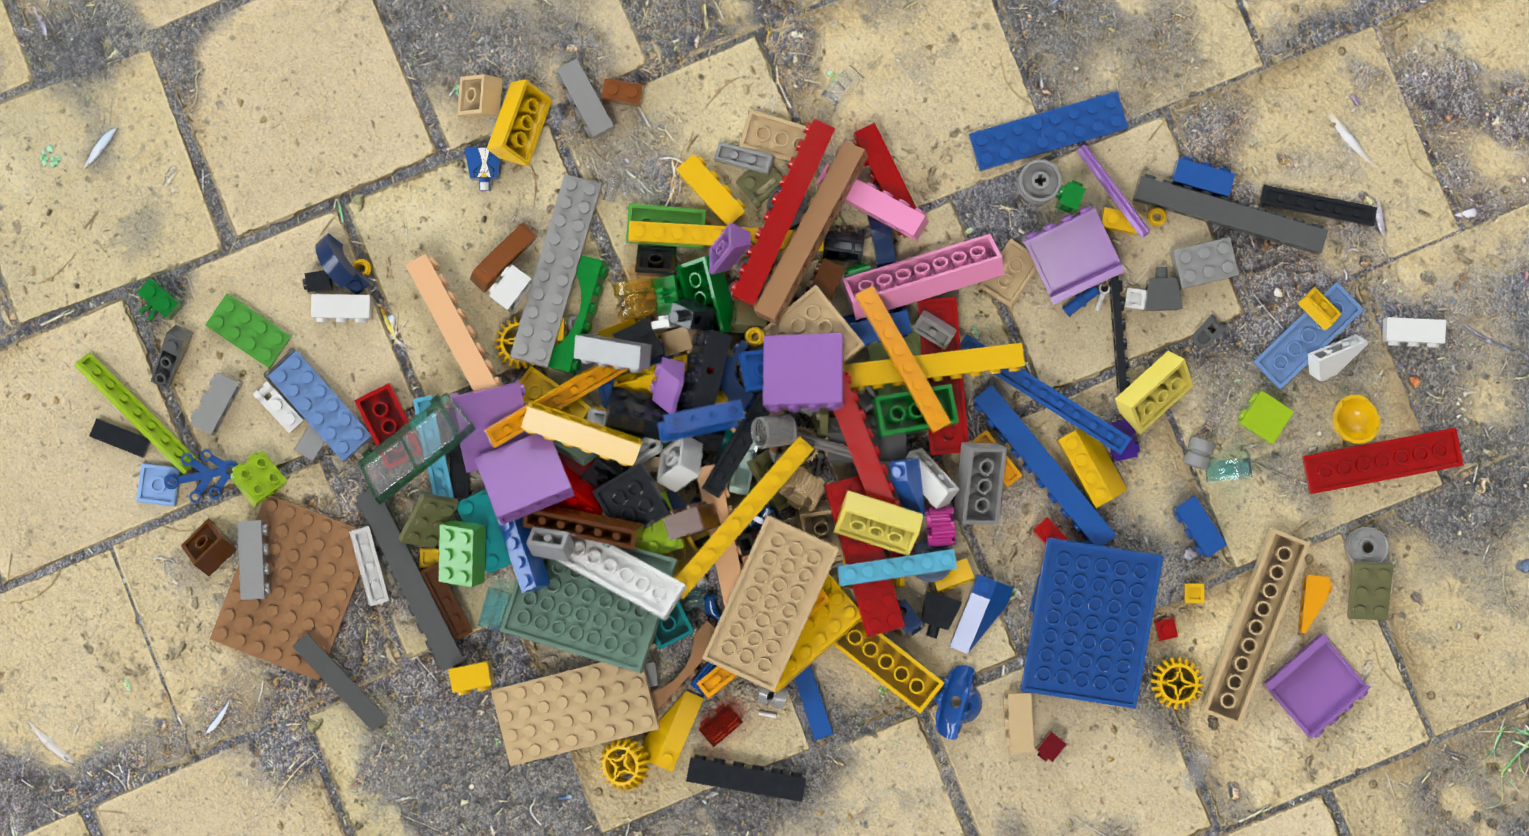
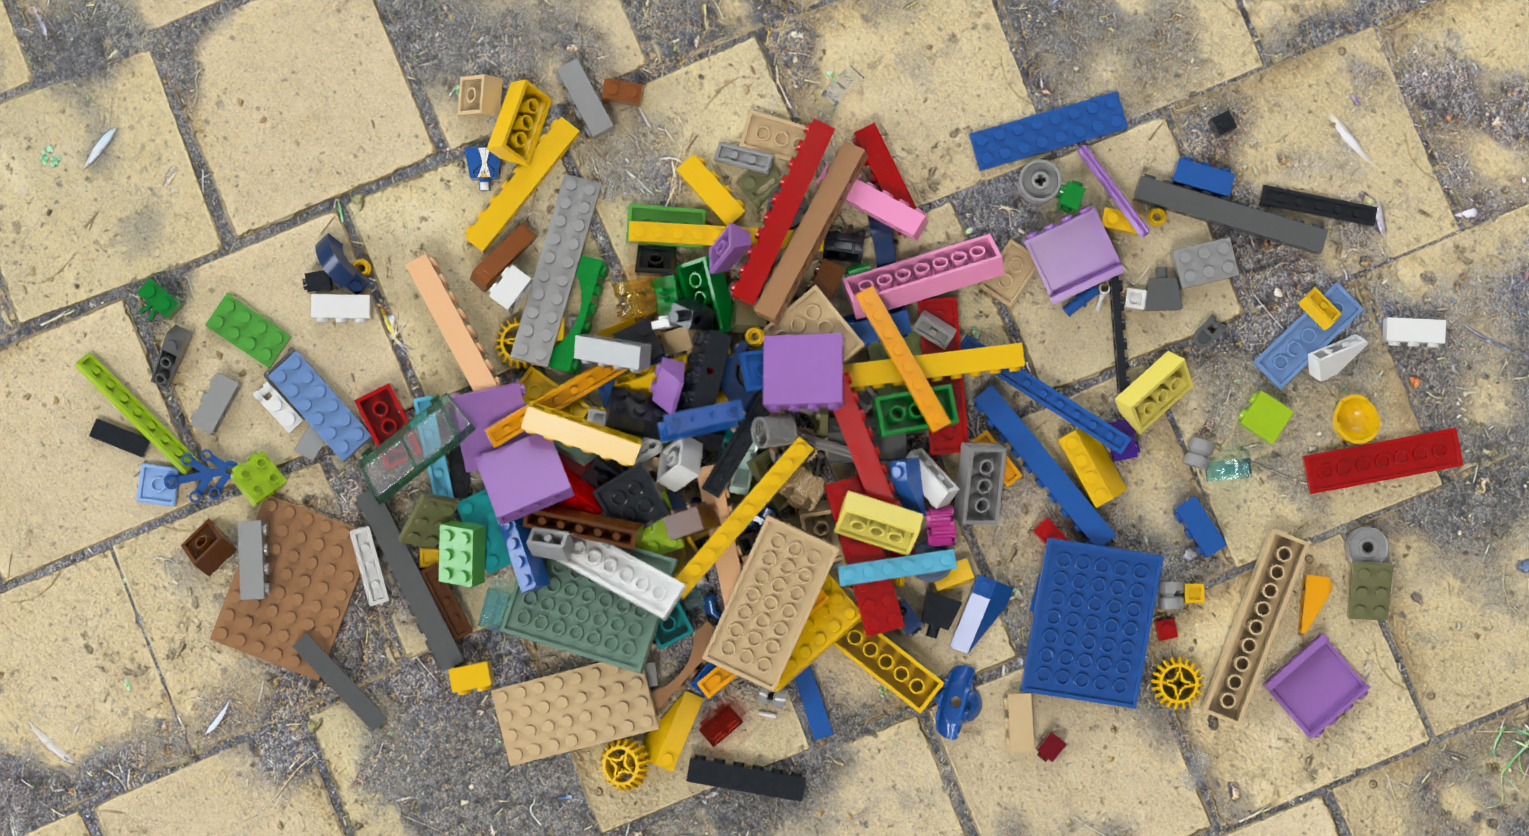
(522, 185): none -> yellow brick
(1171, 595): none -> light grey wheel
(1222, 124): none -> black brick

